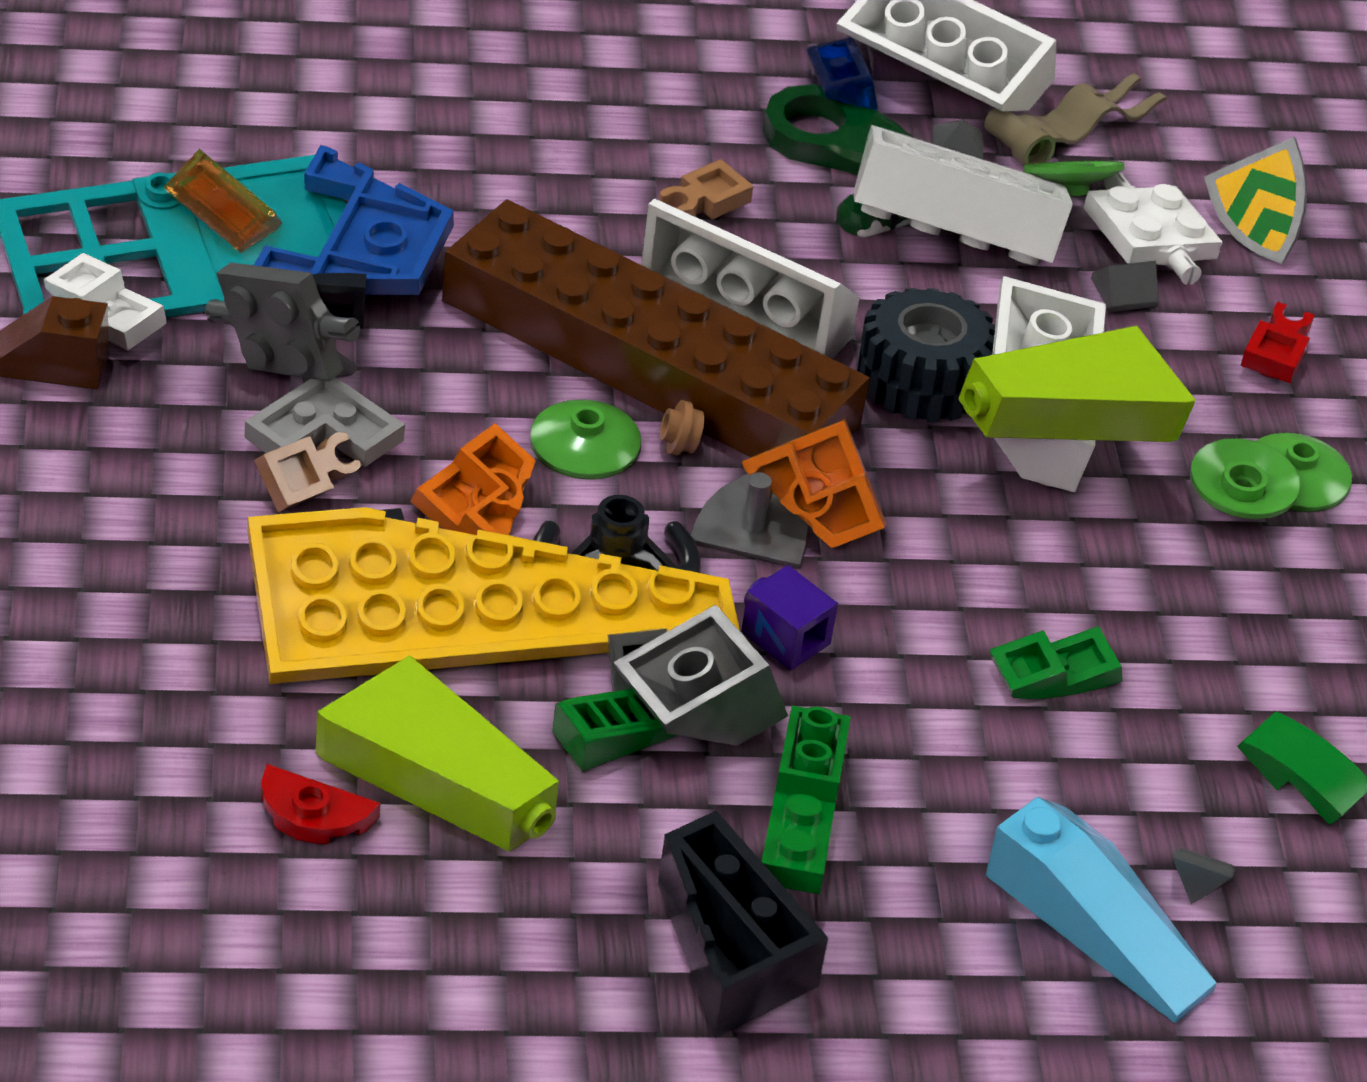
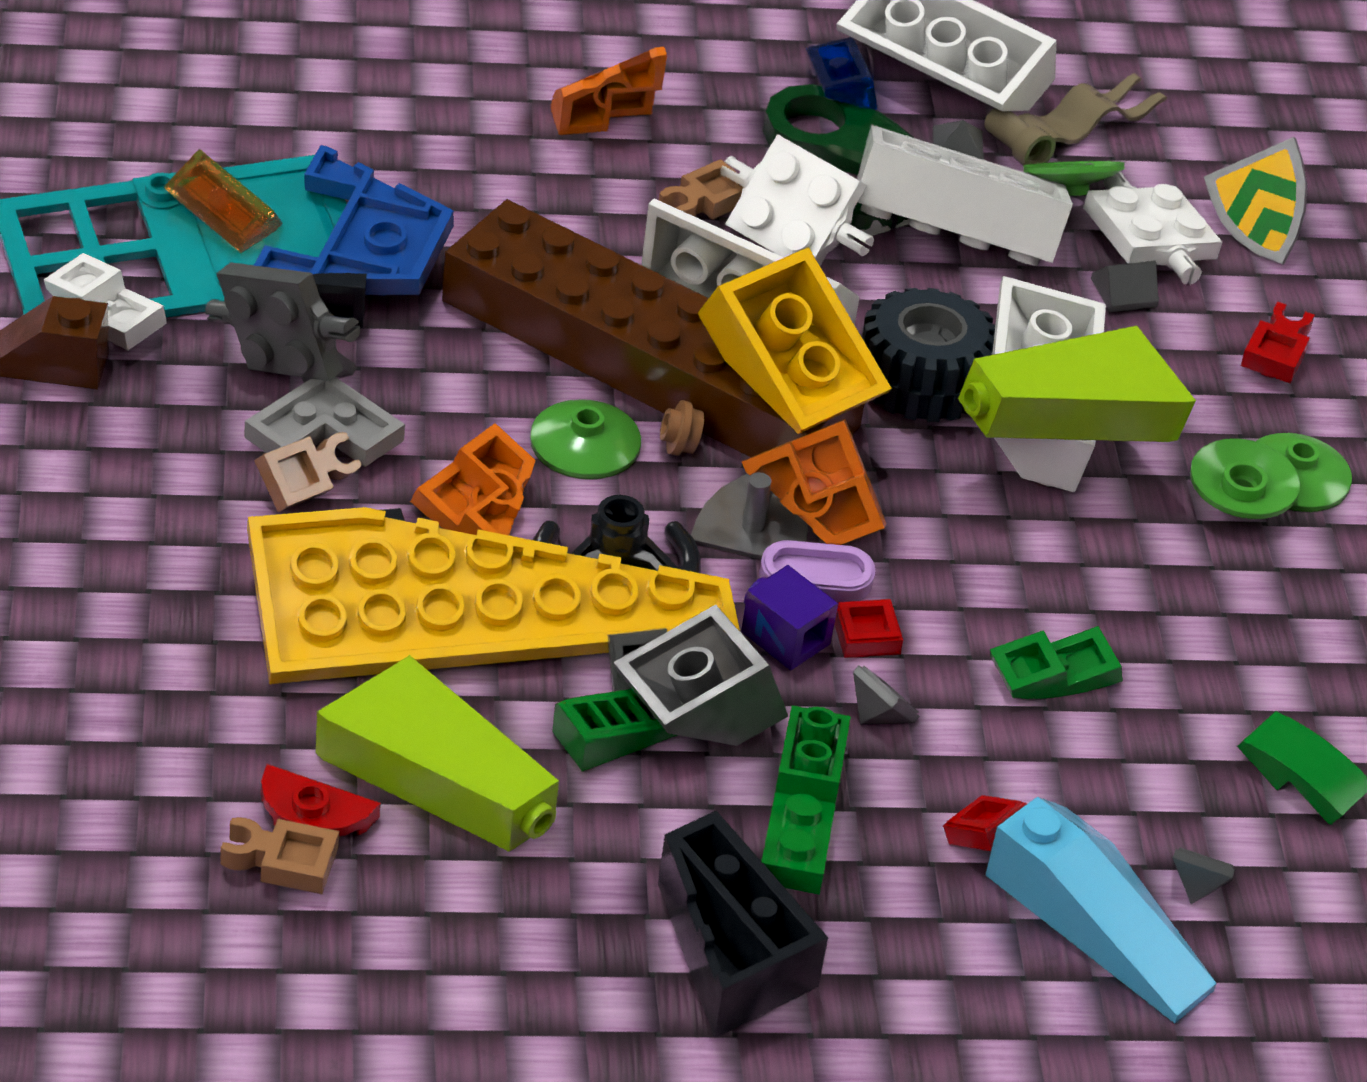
(288, 857): none -> medium nougat plate
(614, 92): none -> orange slope
(793, 341): none -> yellow slope
(796, 202): none -> white plate
(837, 570): none -> lavender tile
(868, 628): none -> red tile
(879, 701): none -> dark grey slope
(978, 822): none -> red tile

